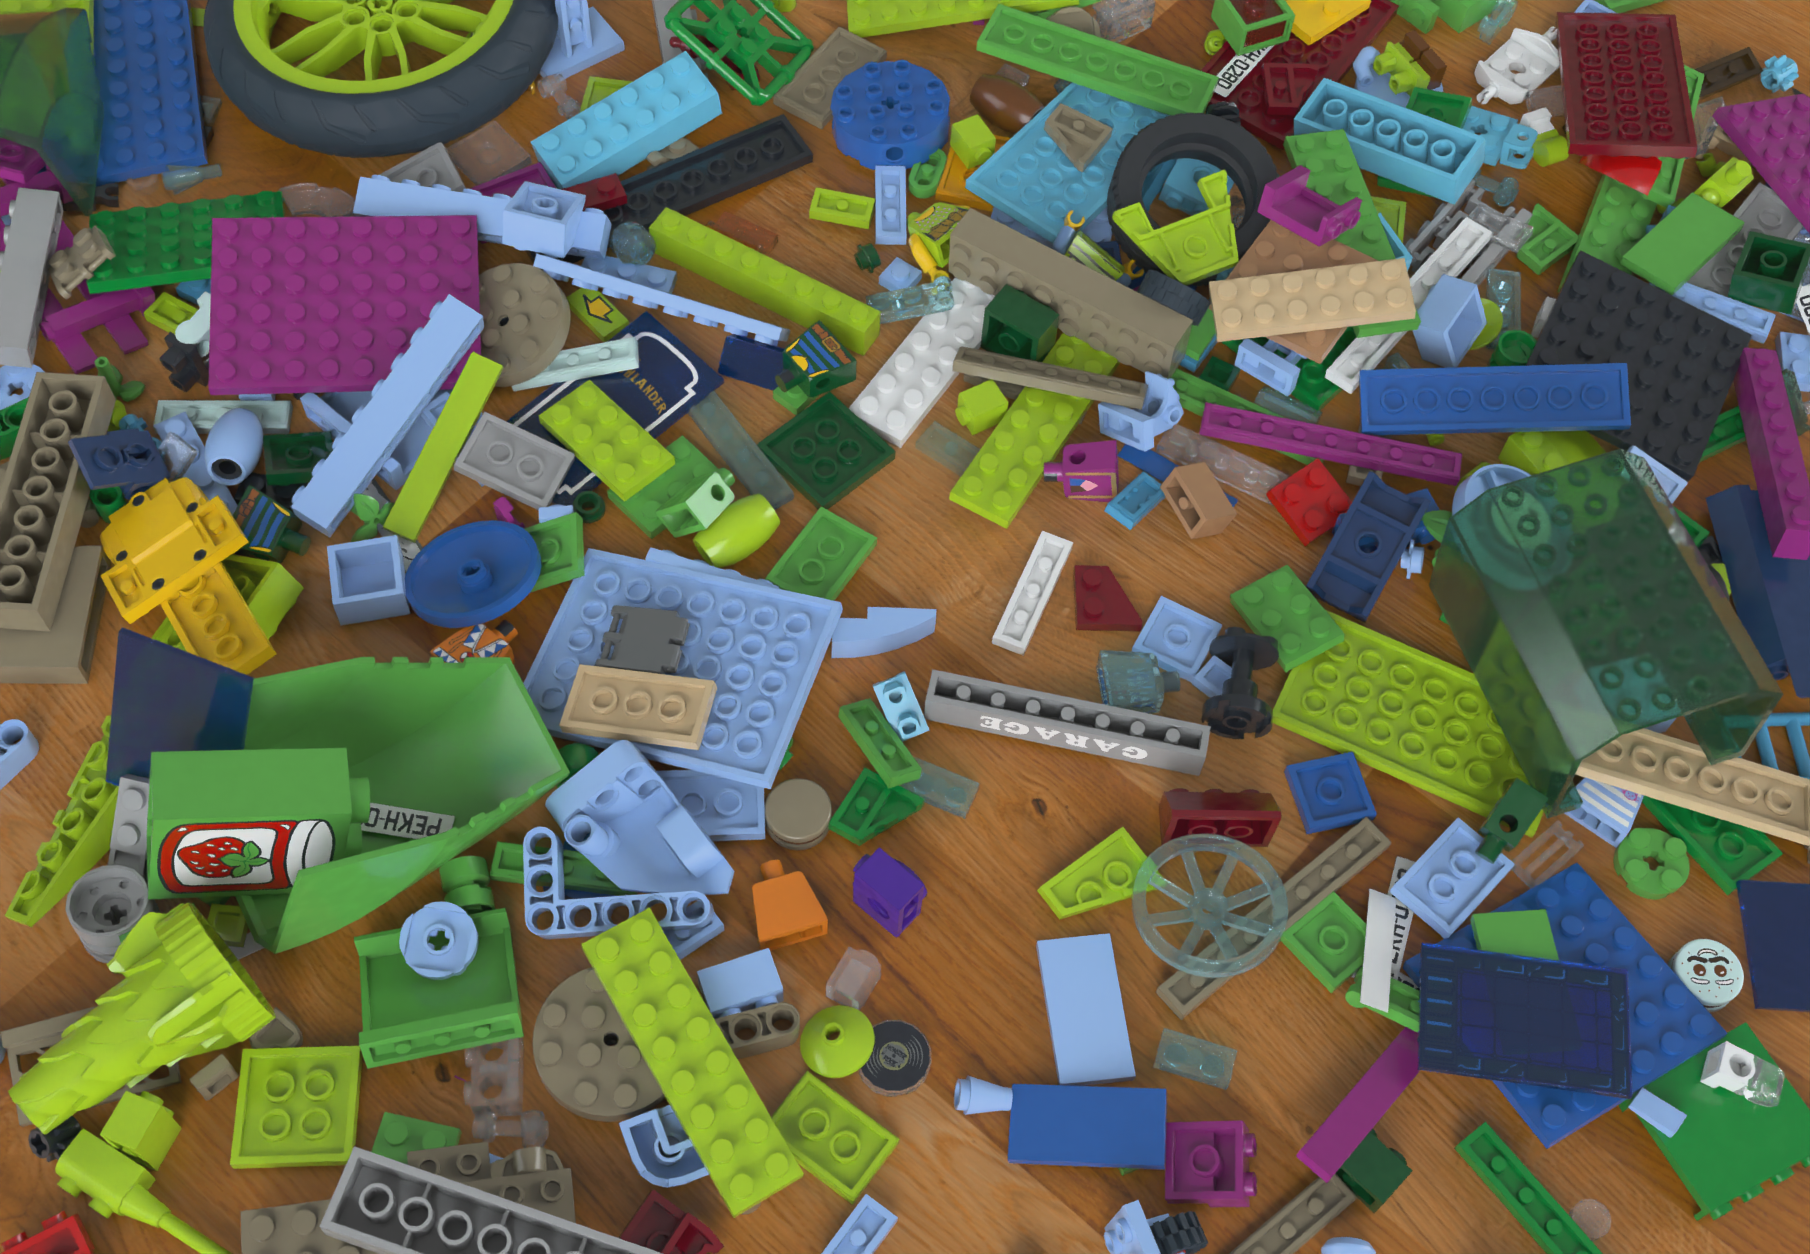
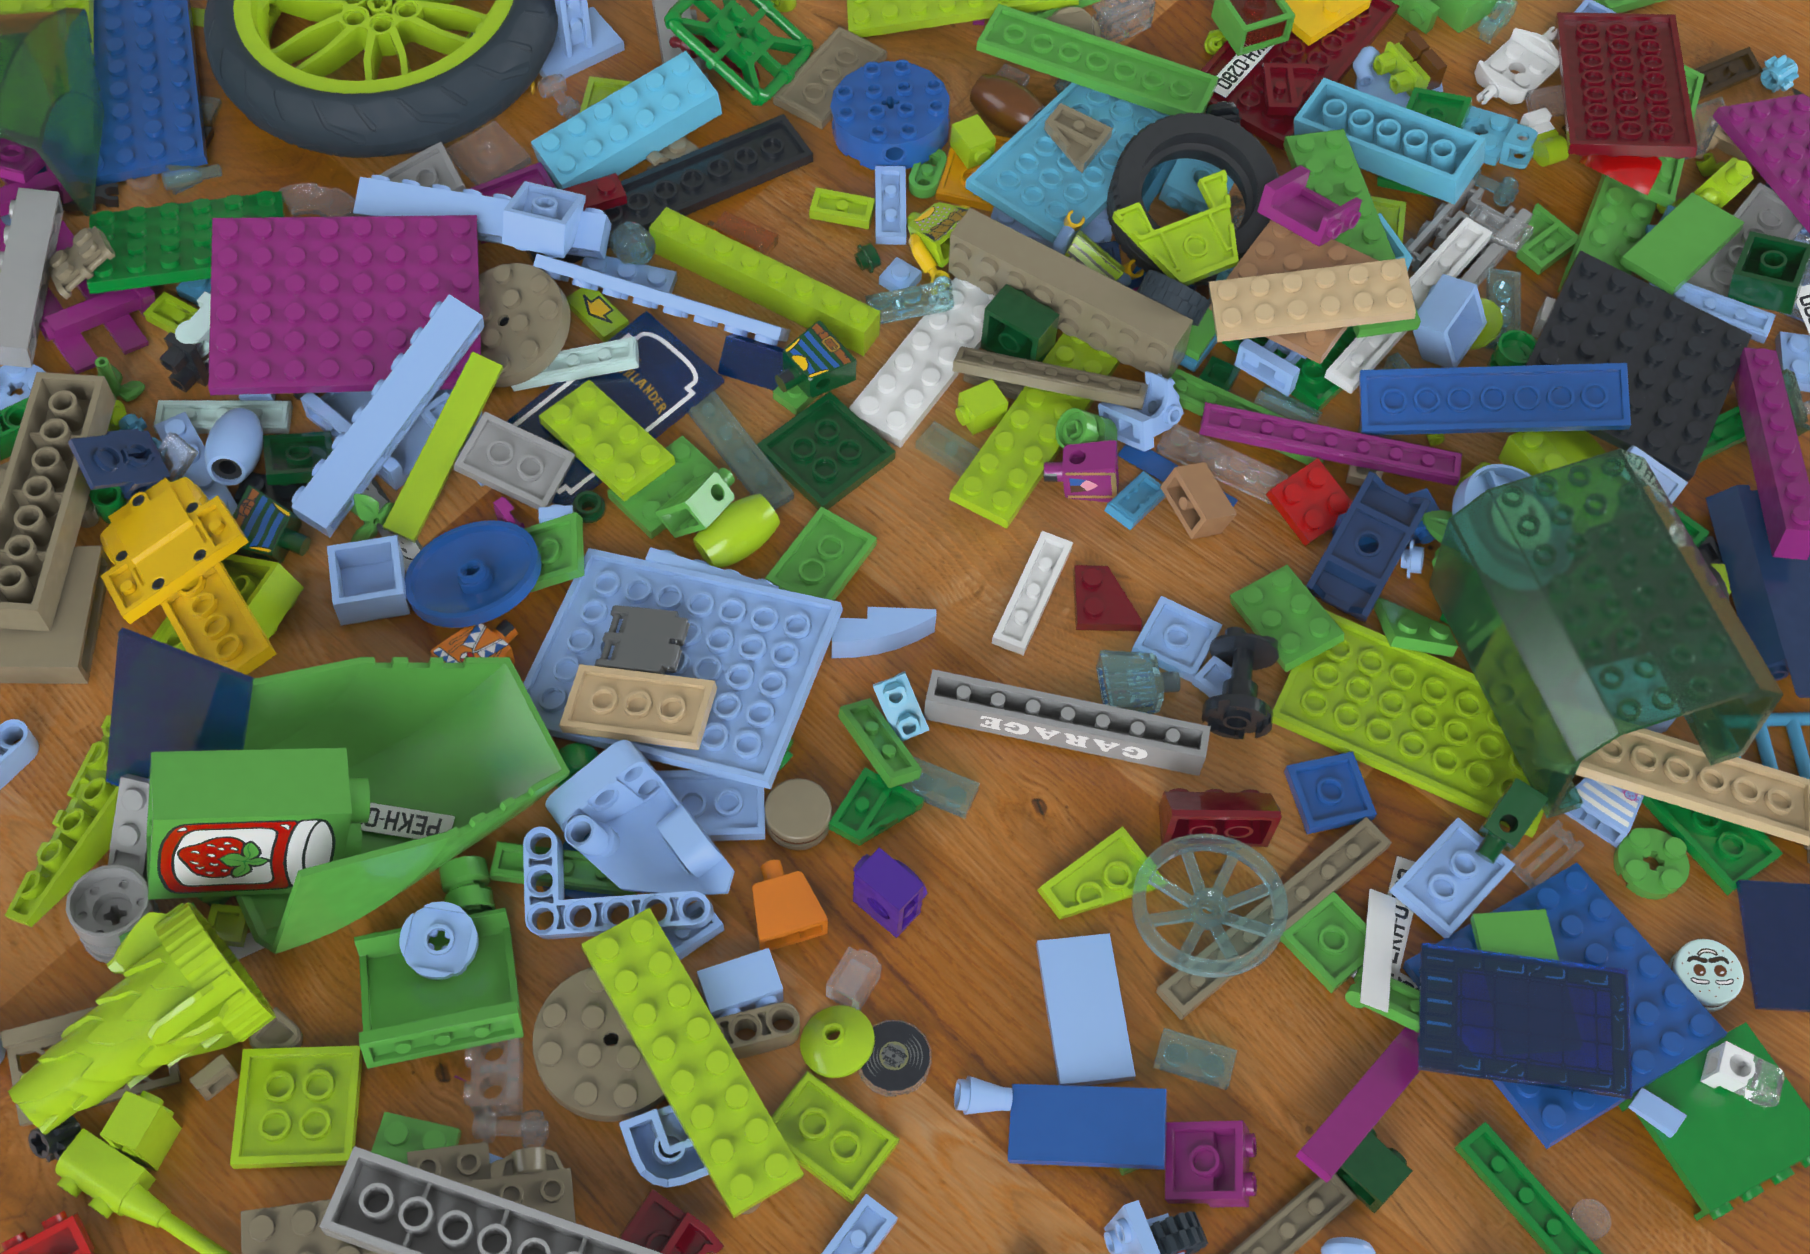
(1084, 427): none -> bright green wheel
(1414, 631): none -> bright green wing

